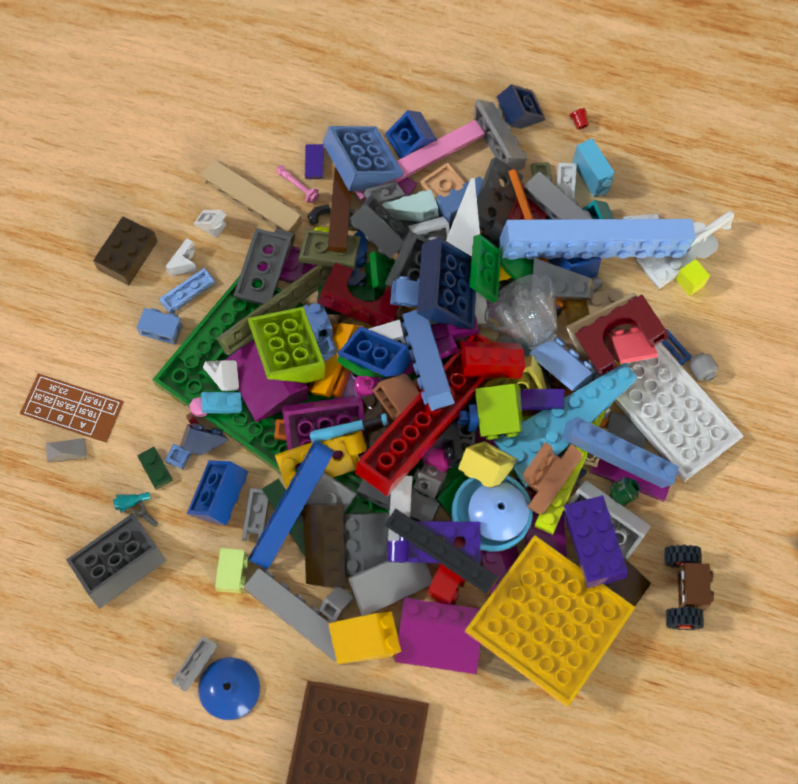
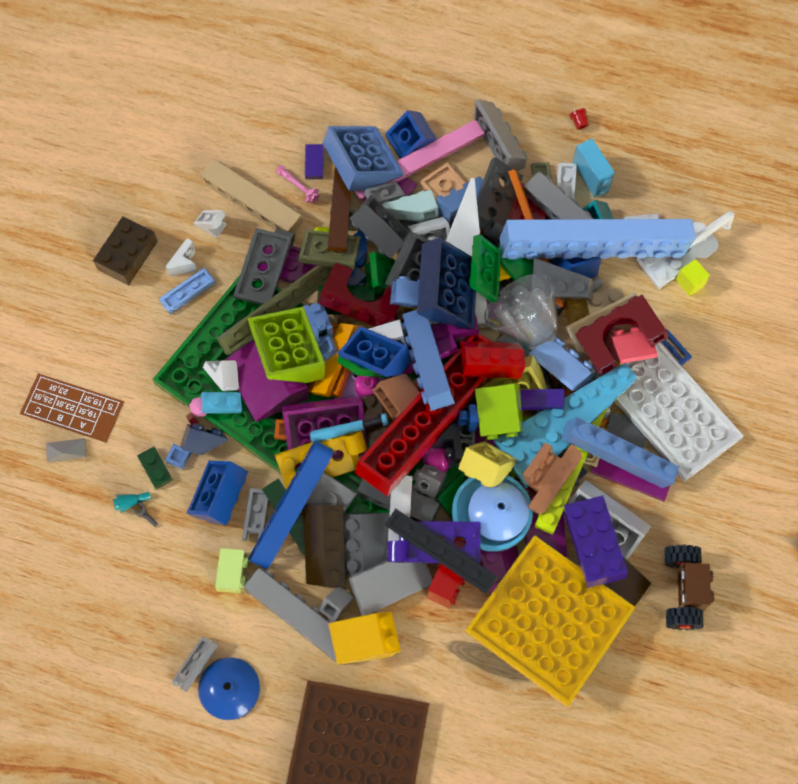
(115, 561): dark grey slope -> none
(159, 325): medium blue brick -> none
(316, 212): black arm -> none
(436, 636): magenta slope -> none
(520, 107): dark blue slope -> none
(624, 491): dark green head -> none
(703, 367): light grey head -> none

